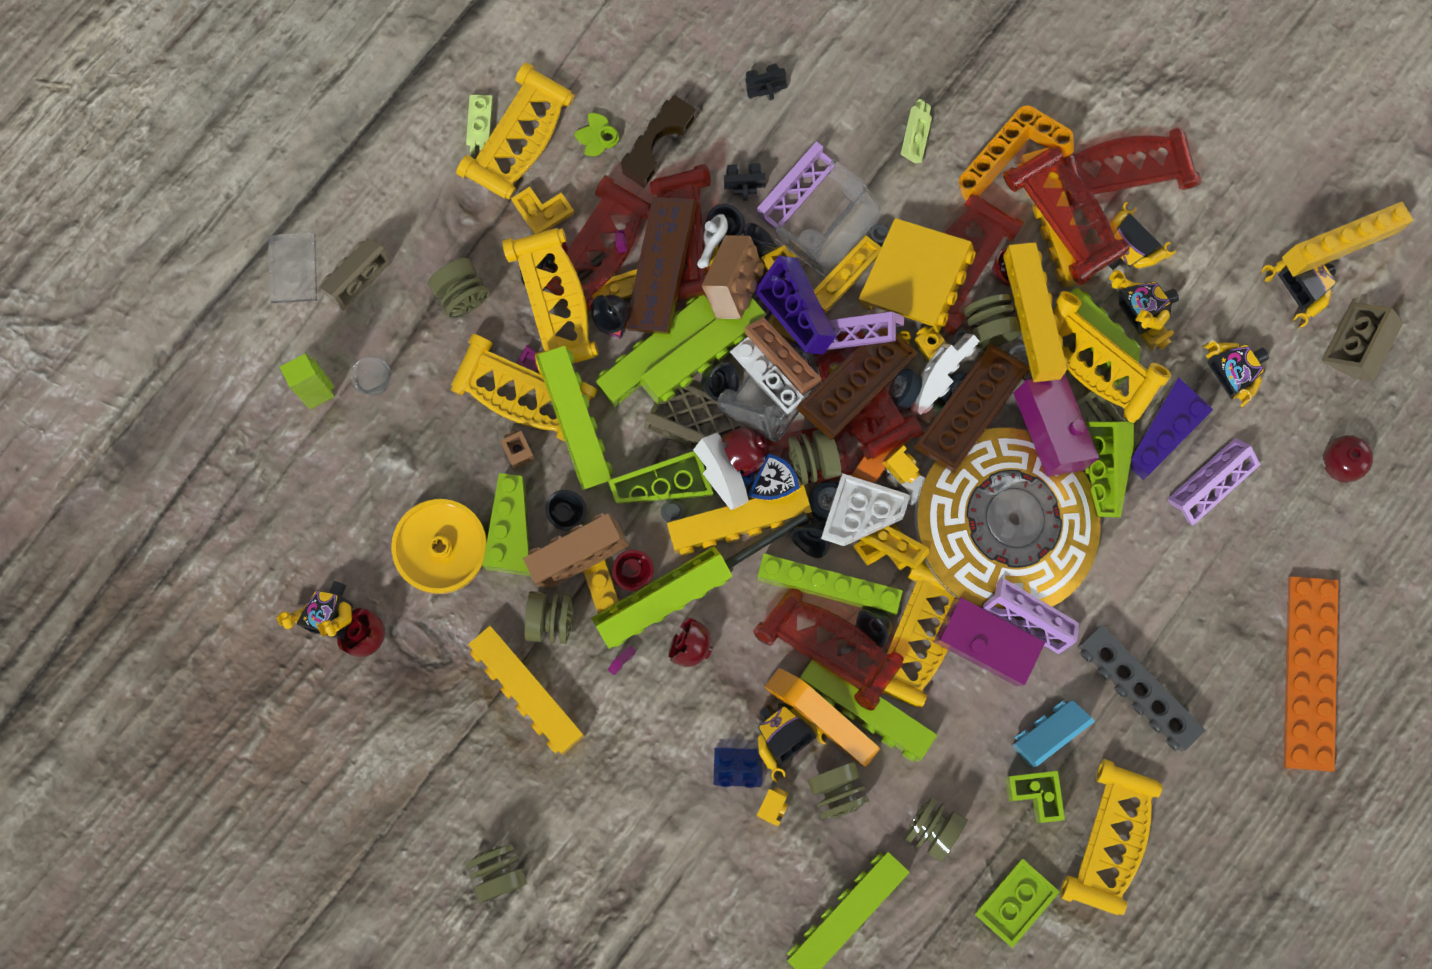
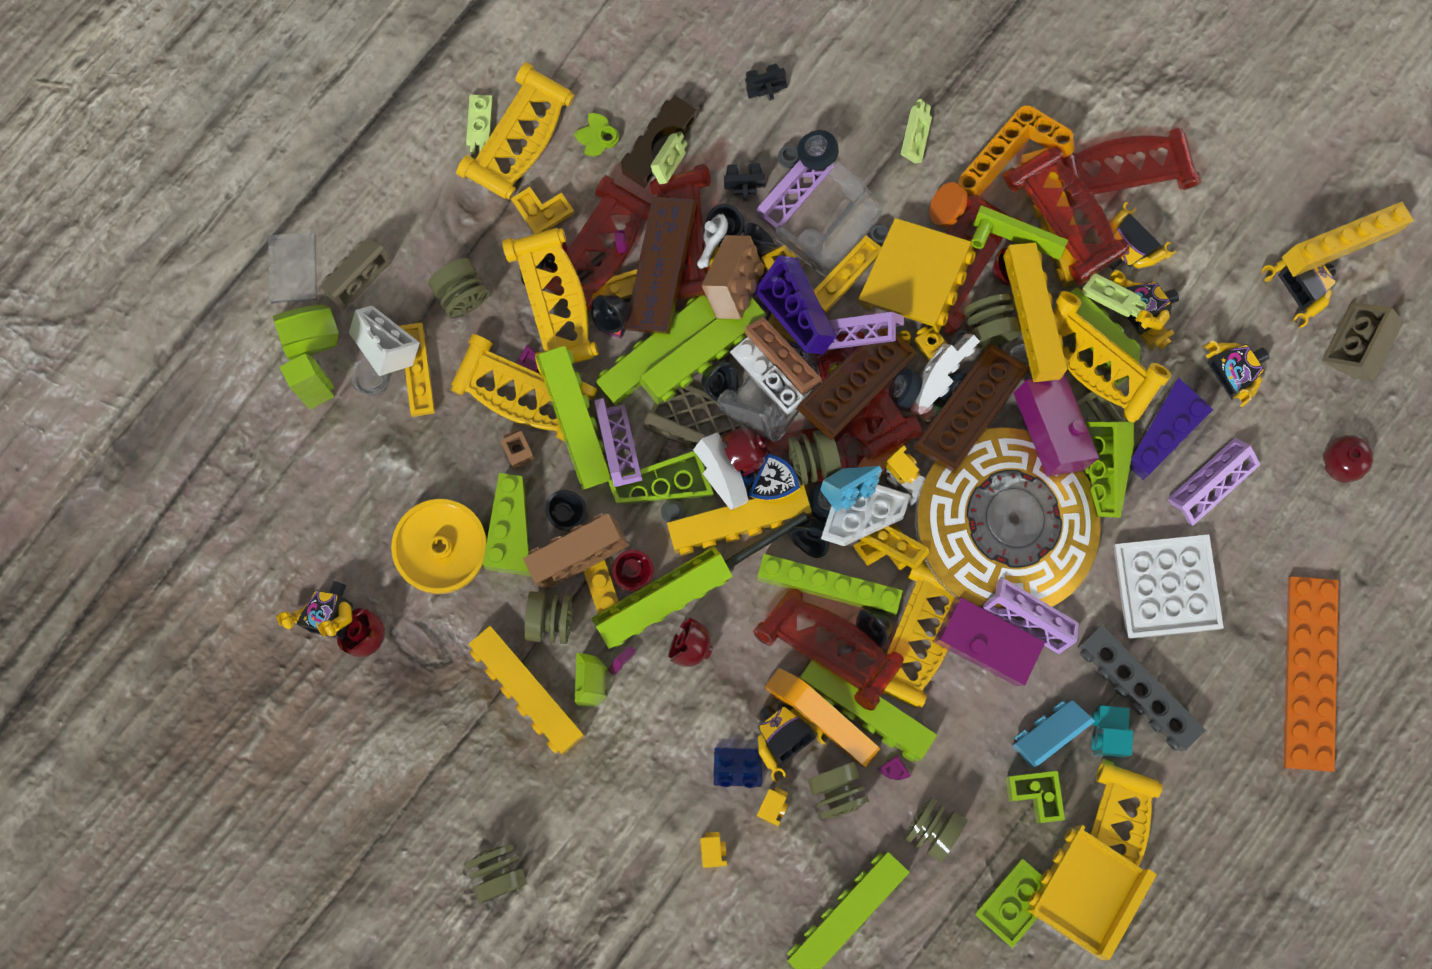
(306, 330): none -> lime slope
(382, 341): none -> white wedge
(418, 375): none -> yellow plate
(589, 680): none -> lime slope
(610, 441): none -> lavender fence
(669, 157): none -> yellowish green hinge
(712, 850): none -> yellow brick
(788, 156): none -> dark grey plate
(824, 143): none -> black wheel
(849, 485): none -> medium azure slope
(894, 769): none -> magenta tile
(948, 204): none -> orange tile
(1016, 231): none -> lime piece
(1090, 893): none -> yellow panel
(1111, 732): none -> teal brick
(1113, 296): none -> yellowish green hinge
(1168, 586): none -> white plate

